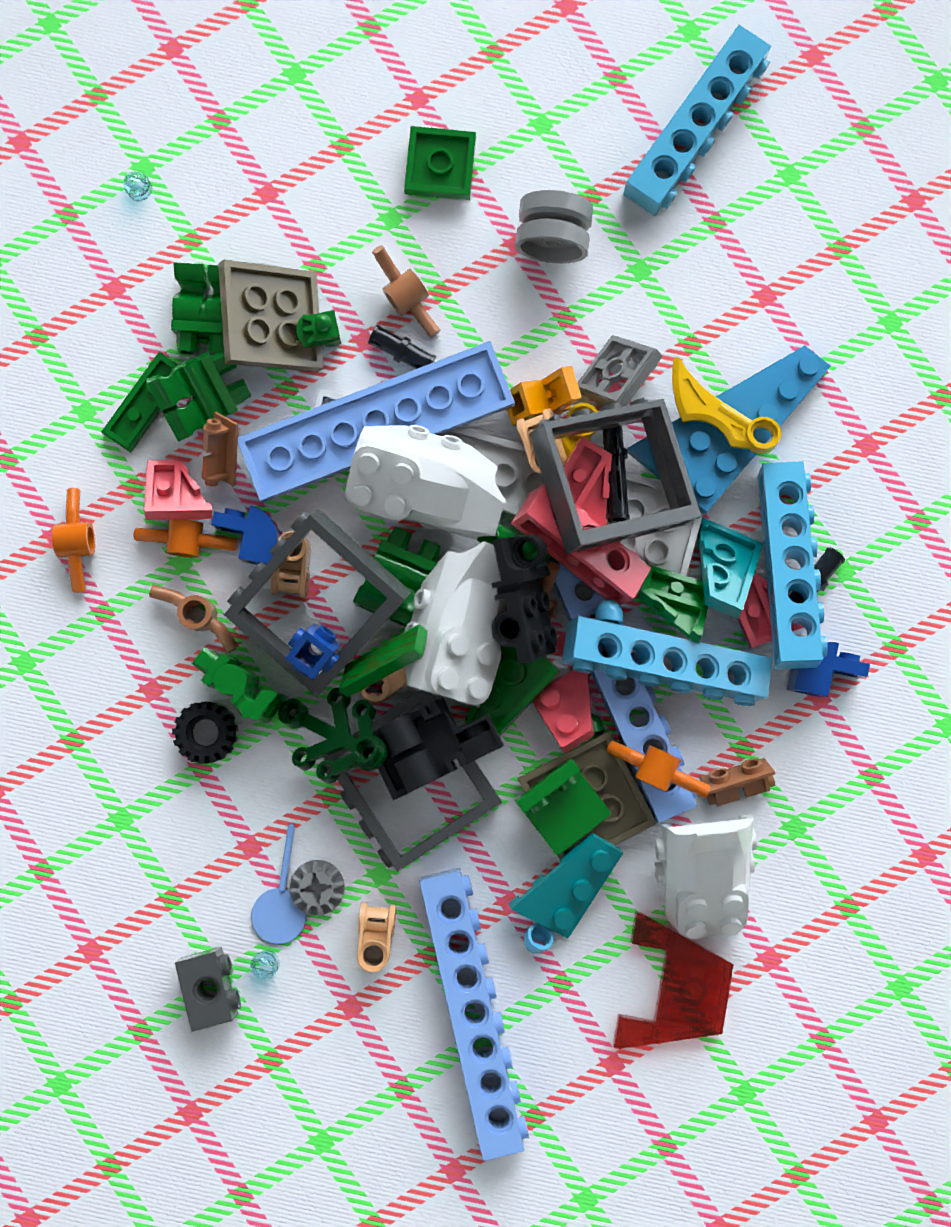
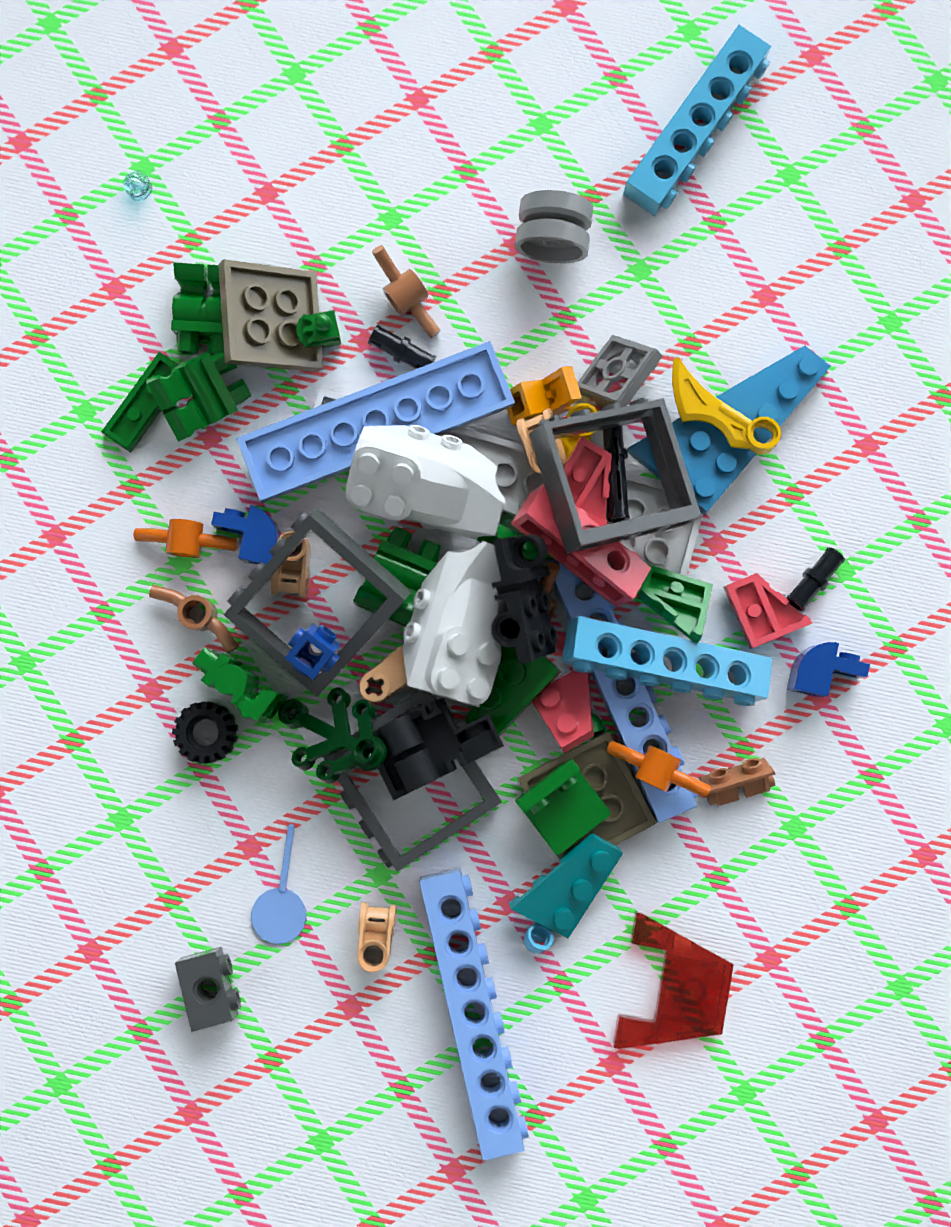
(74, 540): orange piece -> none
(173, 493): coral wing -> none
(222, 440): nougat hinge -> none
(265, 957): clear light blue hinge -> none
(326, 874): light grey gear -> none
(383, 660): green tile -> none
(440, 163): green plate -> none
(609, 612): medium azure hinge -> none
(706, 875): white slope -> none
(726, 566): teal wing -> none
(788, 649): medium azure brick -> none

